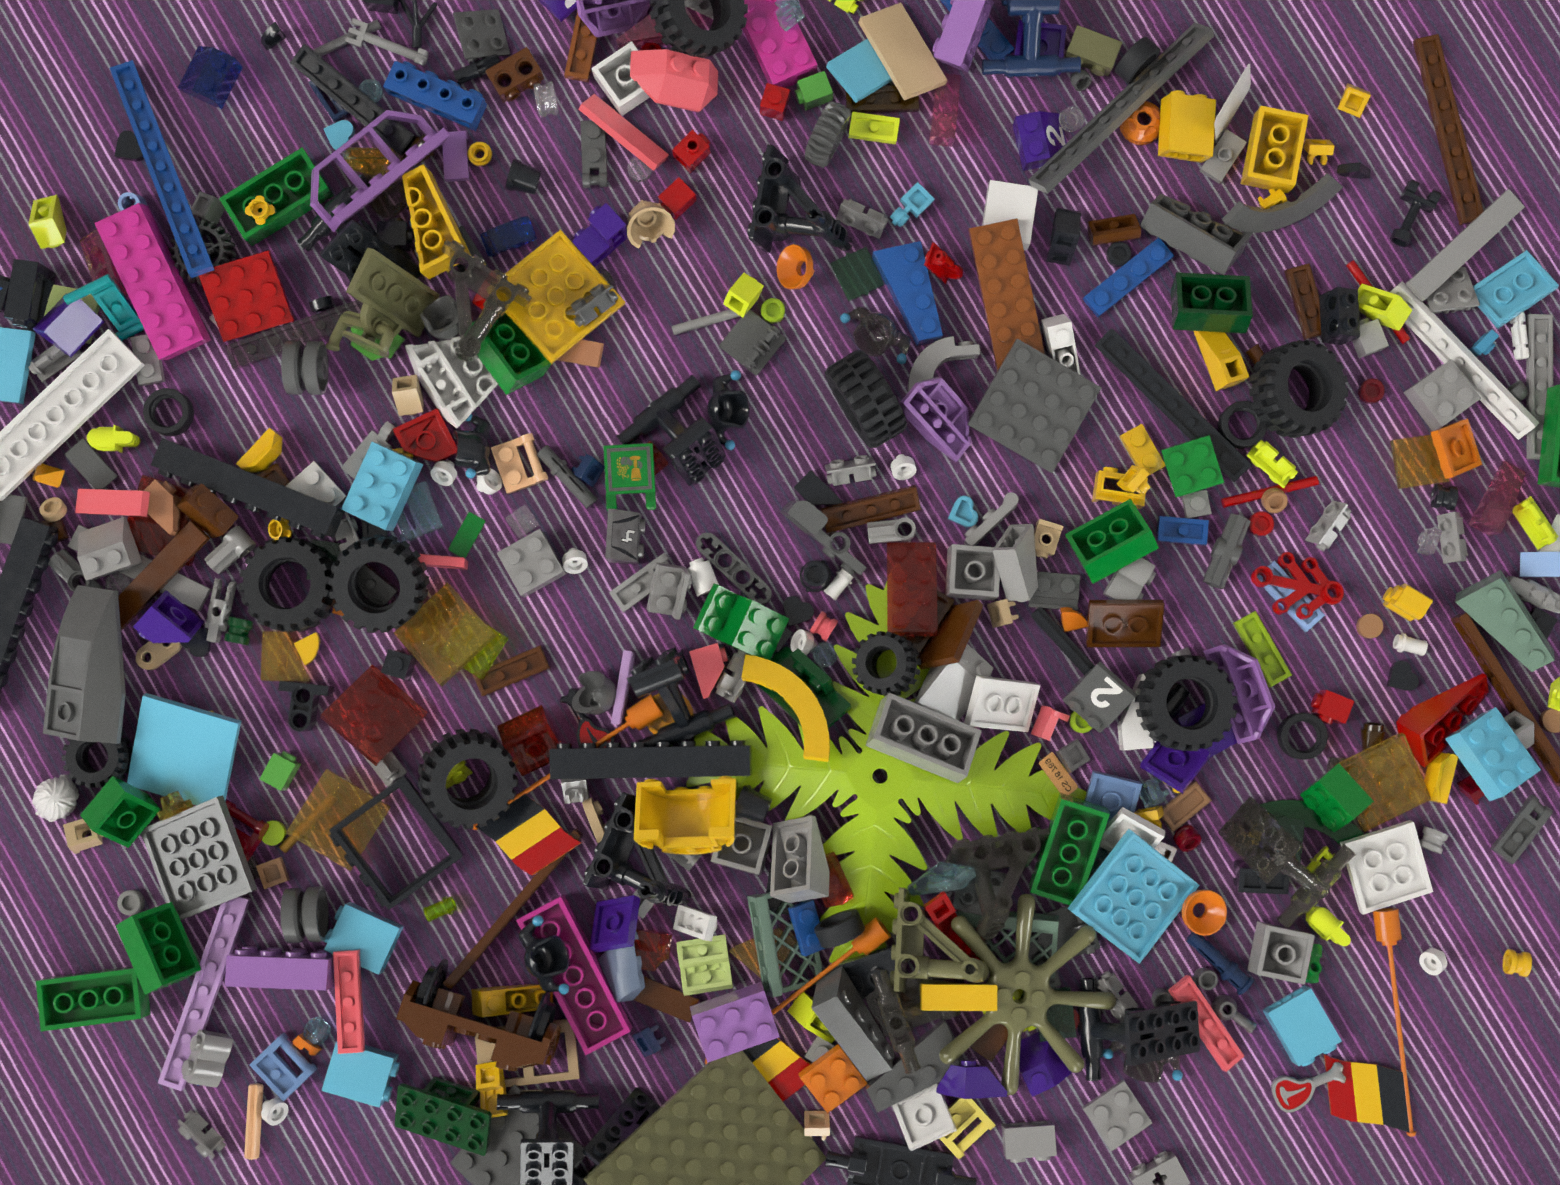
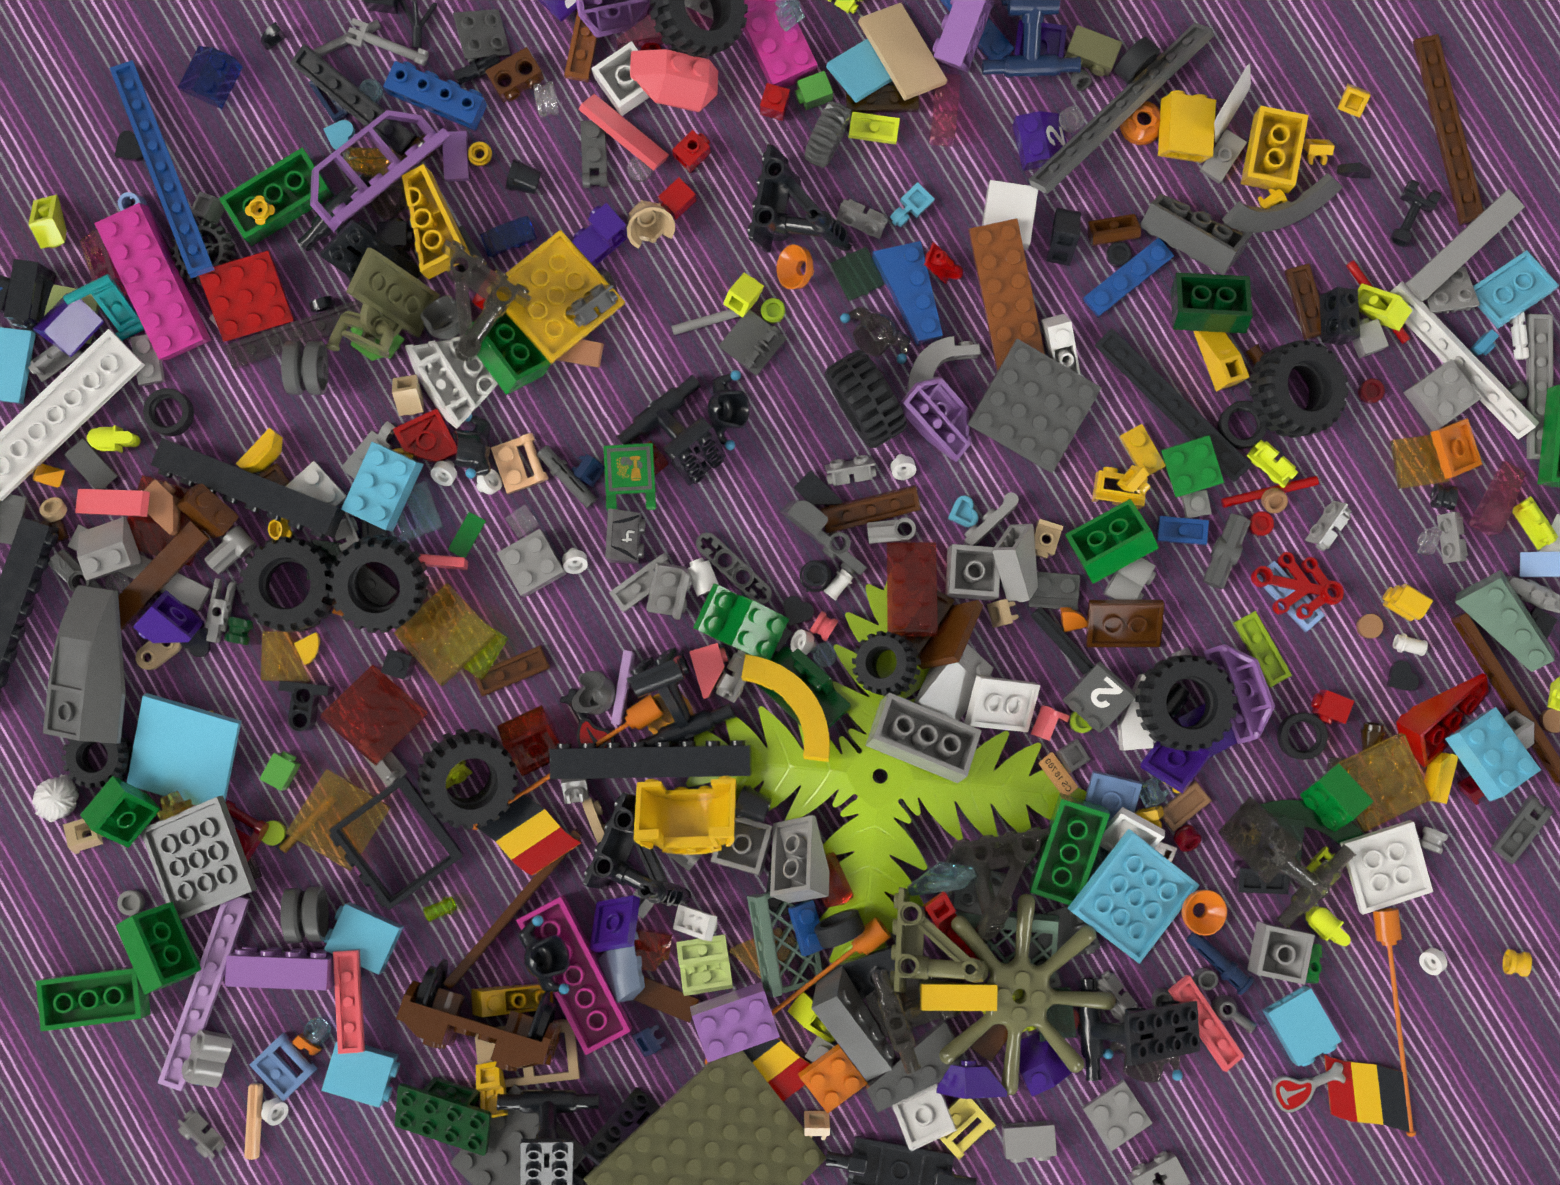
(272, 873): medium nougat plate -> none

